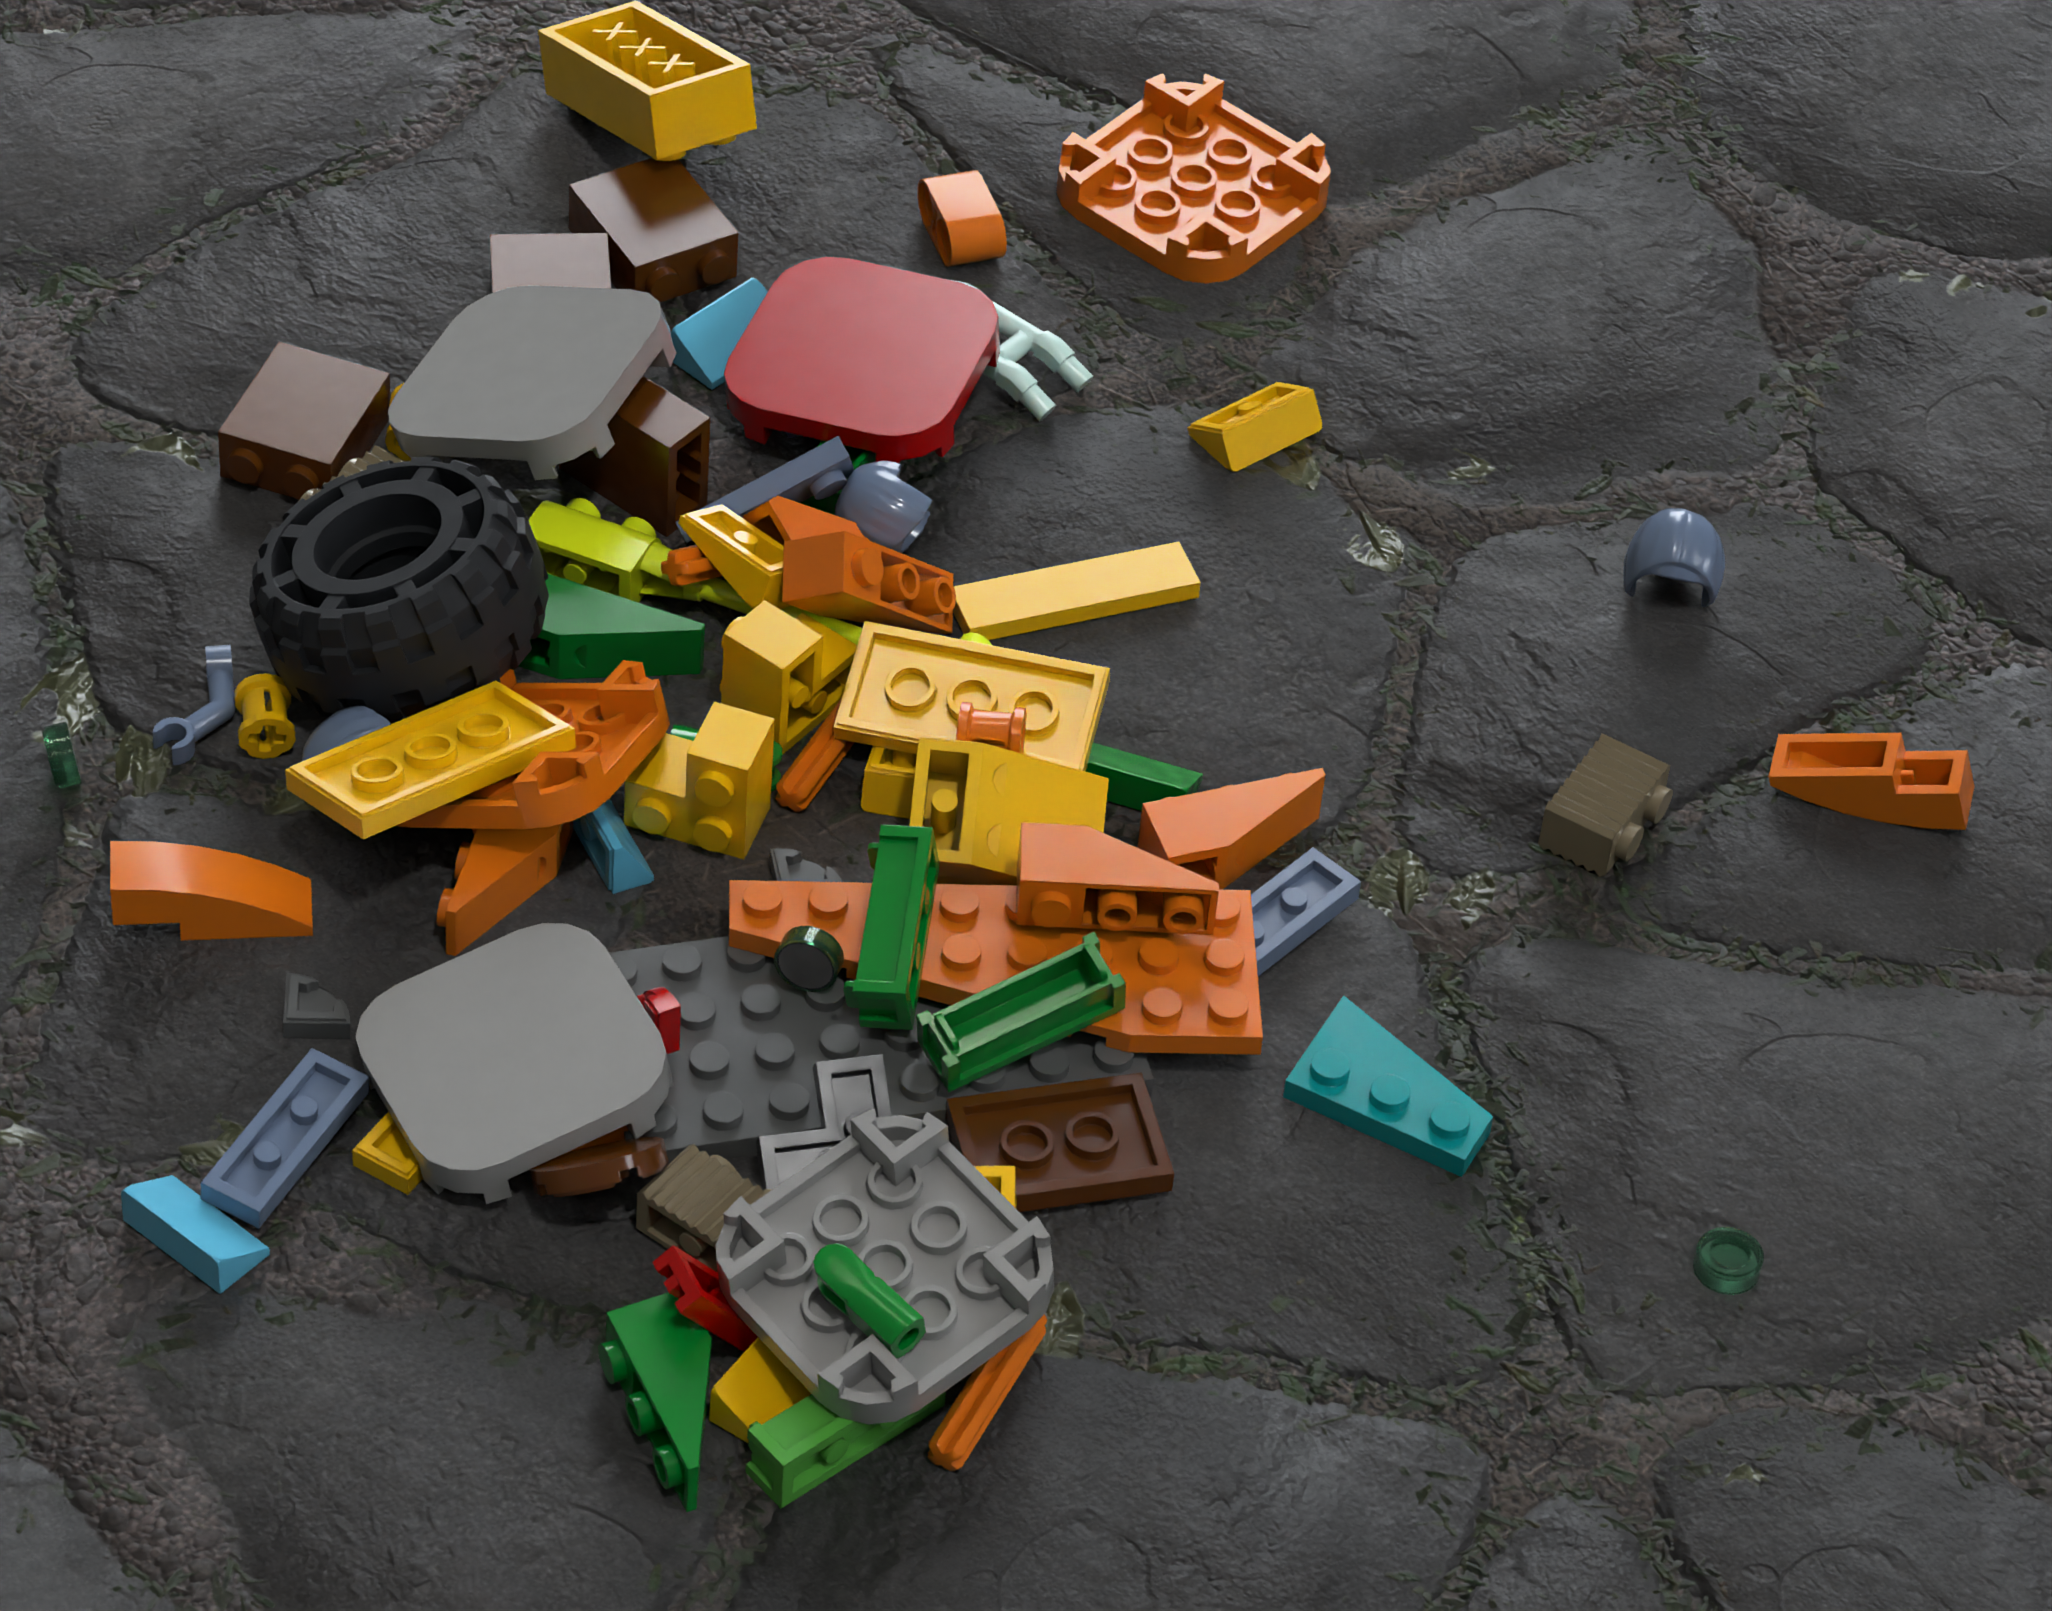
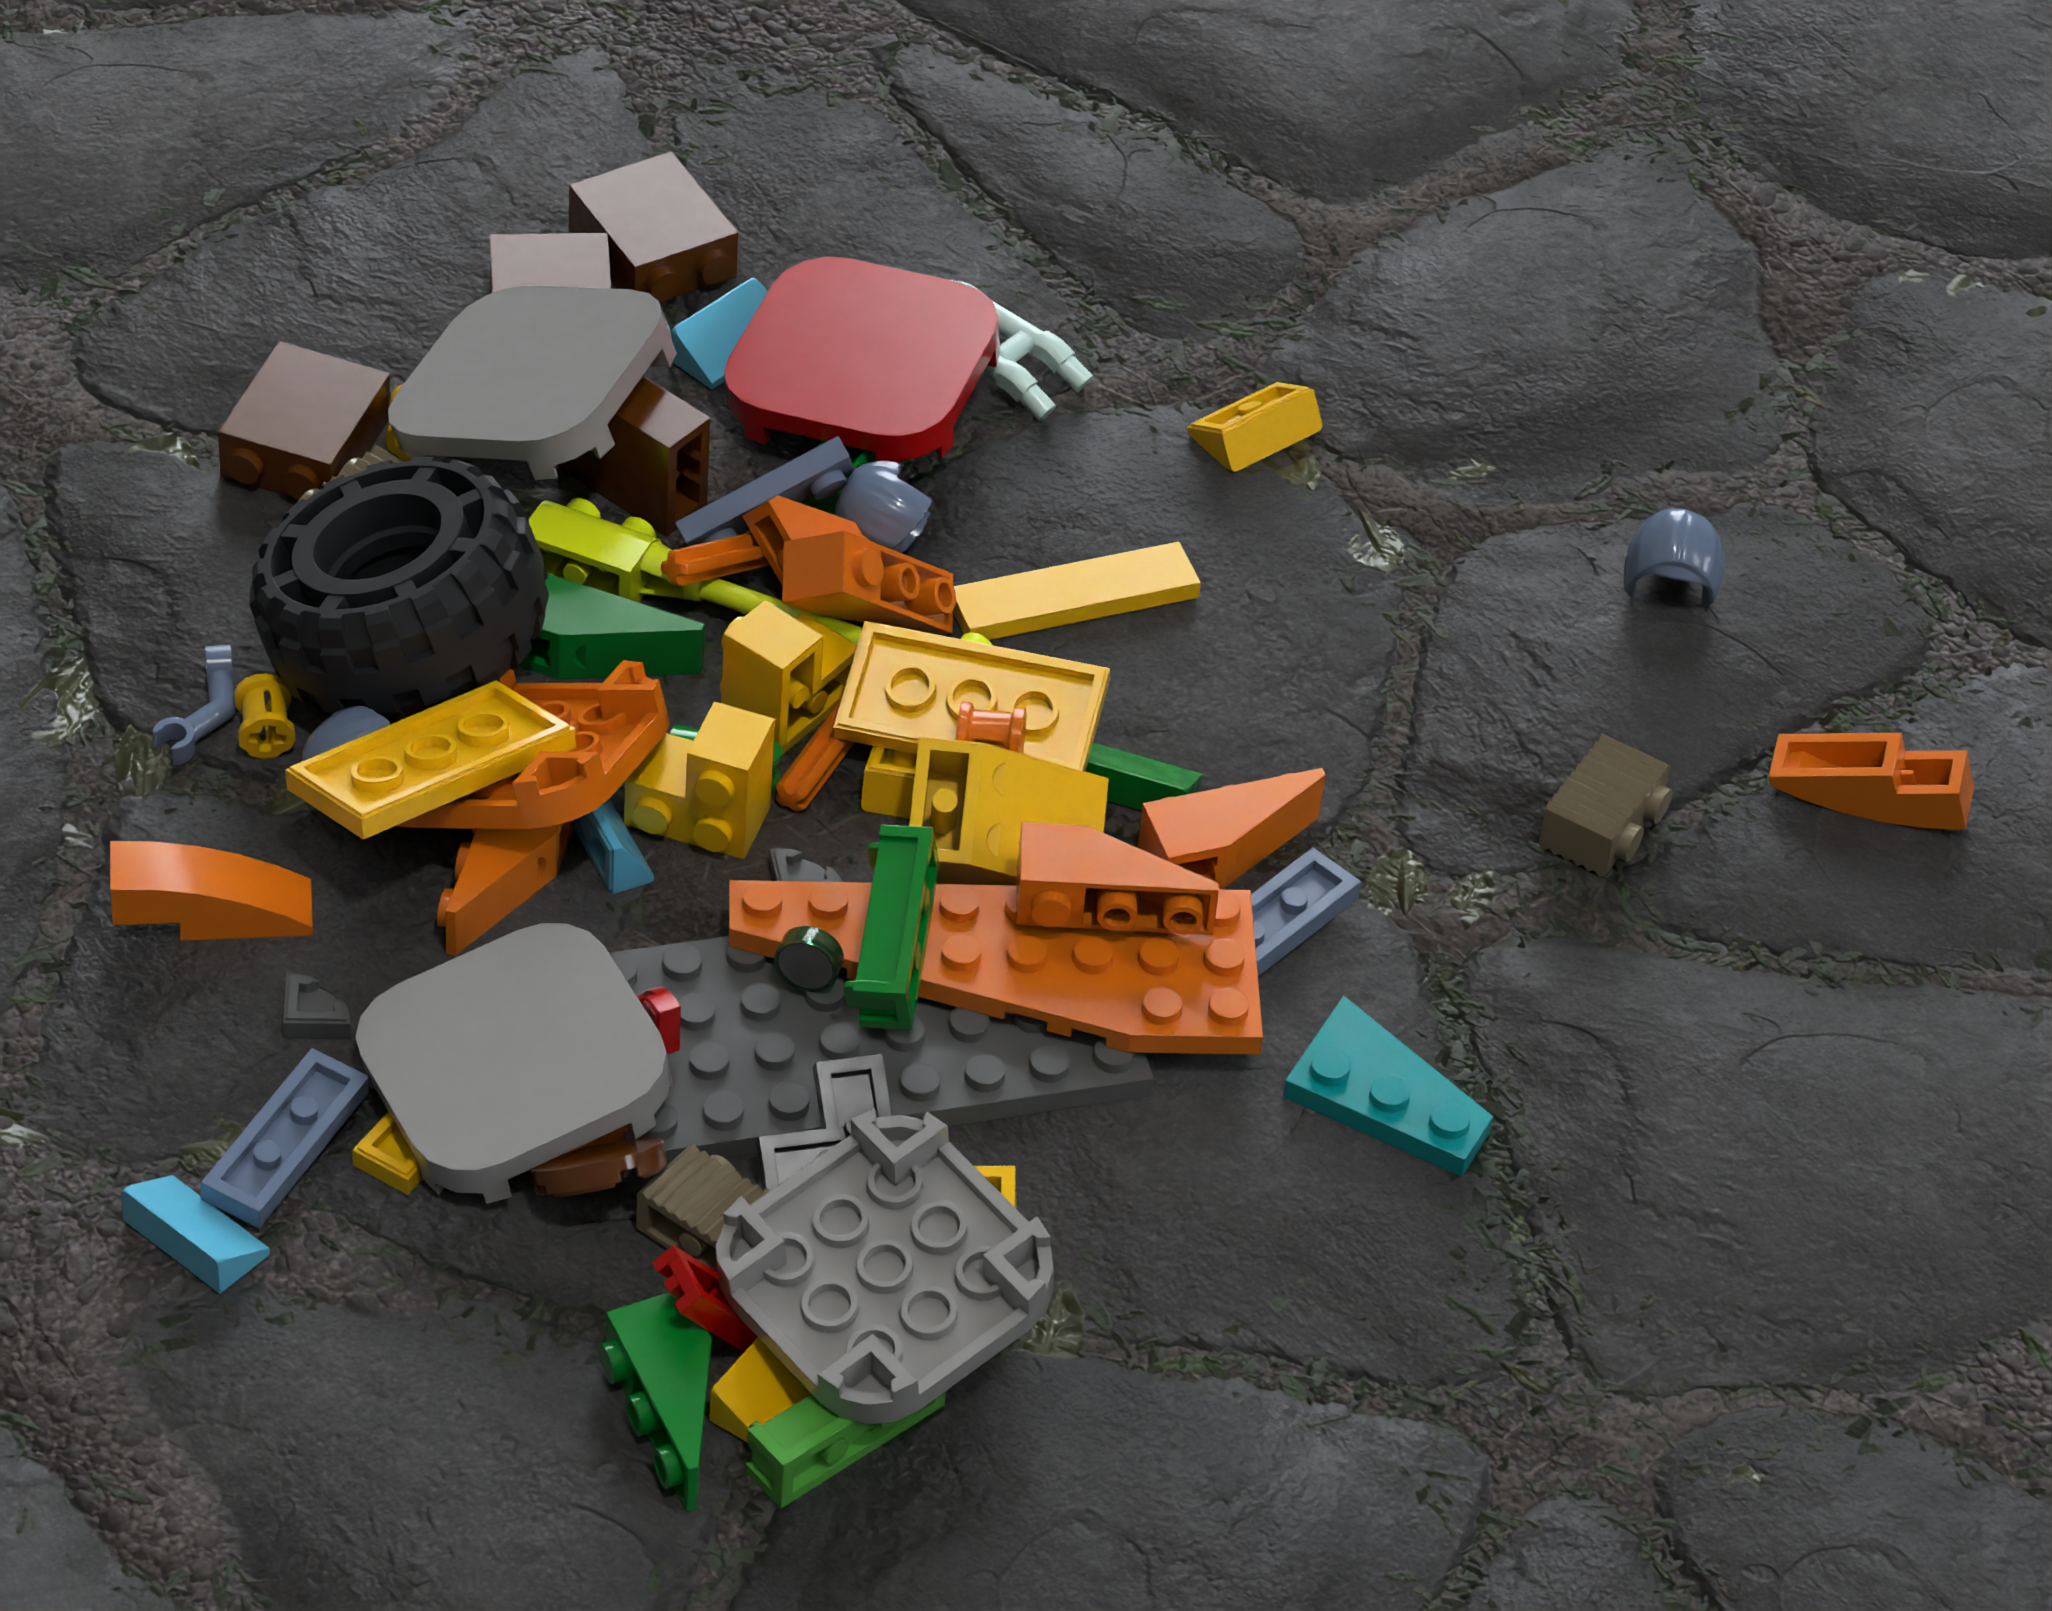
(61, 755): clear green tile -> none
(648, 80): yellow brick -> none
(739, 552): yellow slope -> none
(867, 1299): green bar -> none
(962, 218): orange beam -> none
(981, 1400): orange axle -> none
(1021, 1014): green container -> none
(1067, 1140): reddish brown plate -> none
(1193, 182): orange tile -> none
(1728, 1260): clear green tile -> none

